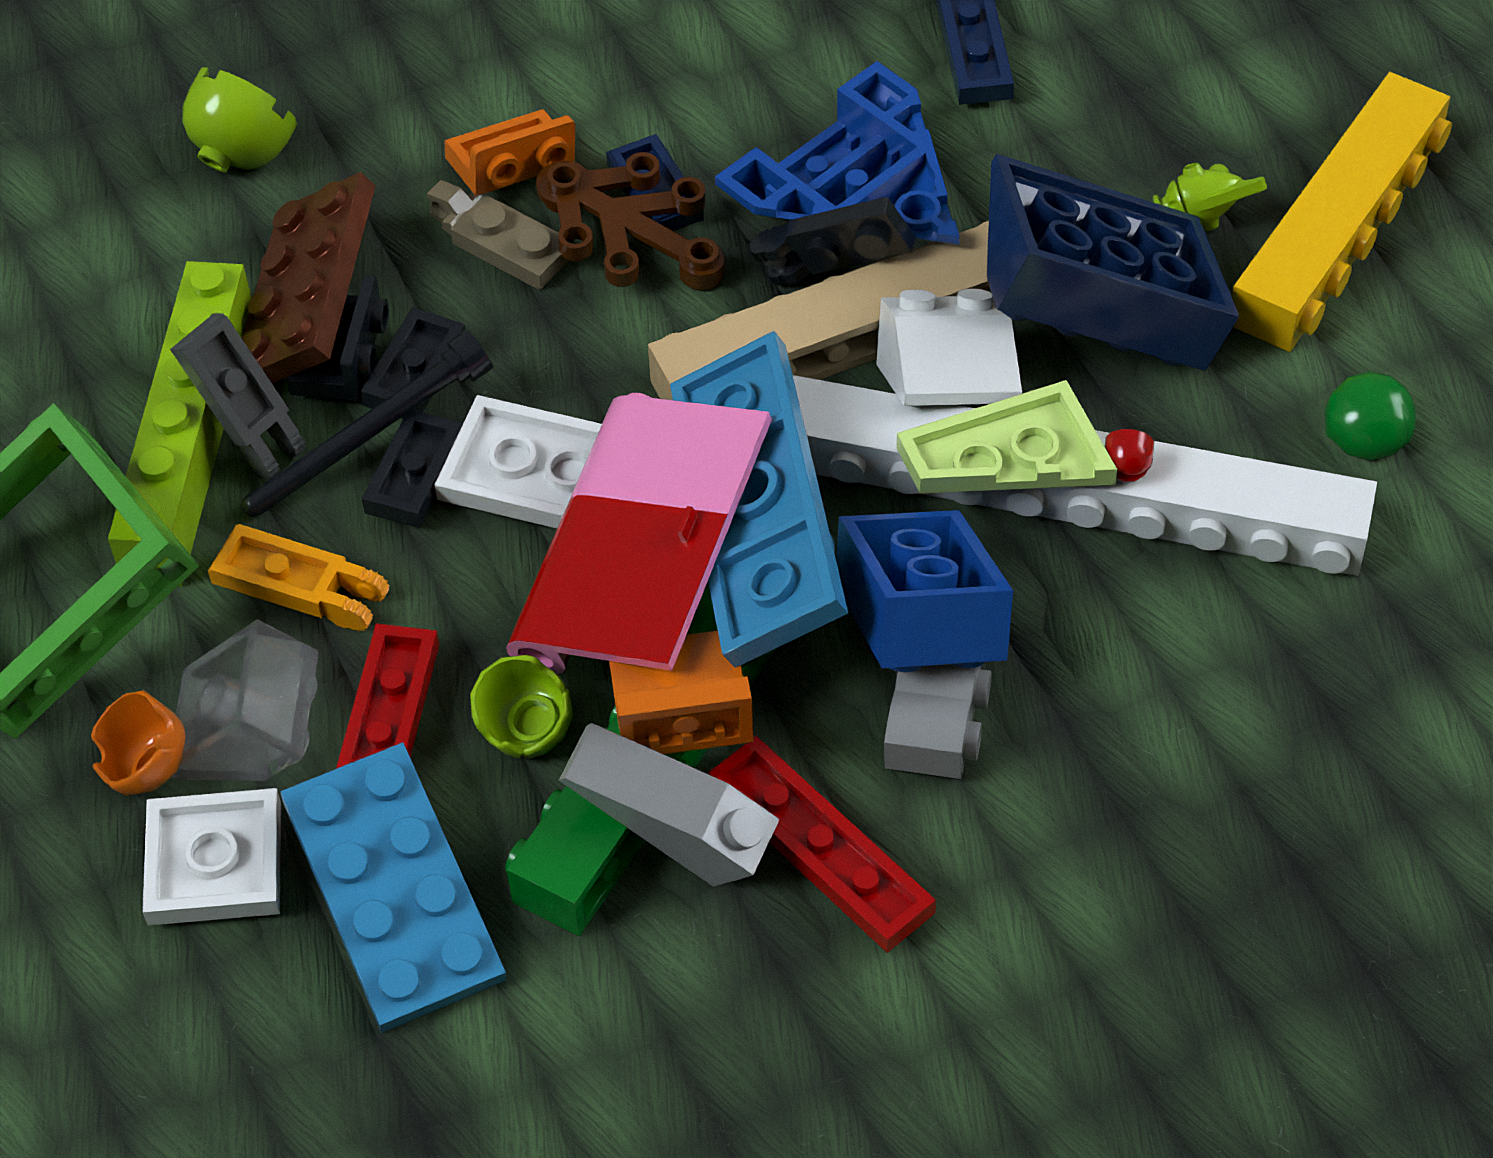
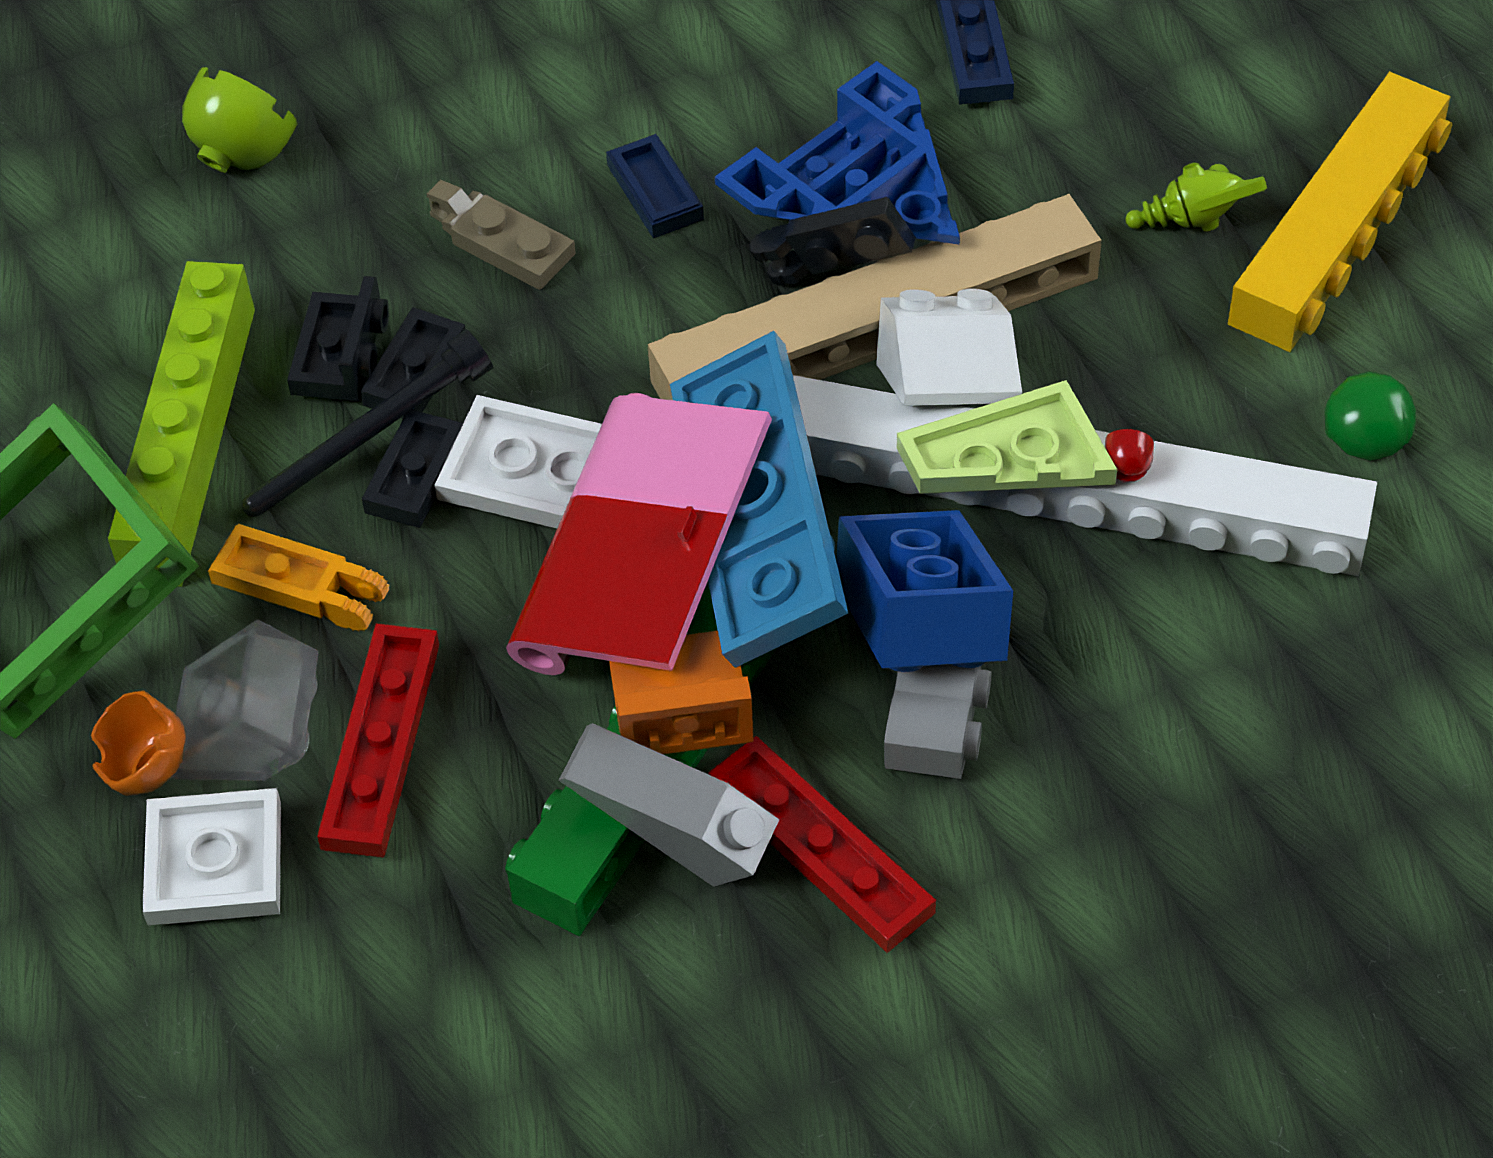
(238, 392): dark grey hinge -> none
(307, 277): copper plate -> none
(393, 887): dark azure plate -> none
(511, 150): orange bracket -> none
(521, 706): lime hair -> none
(569, 187): reddish brown plant -> none
(1104, 265): dark blue slope -> none

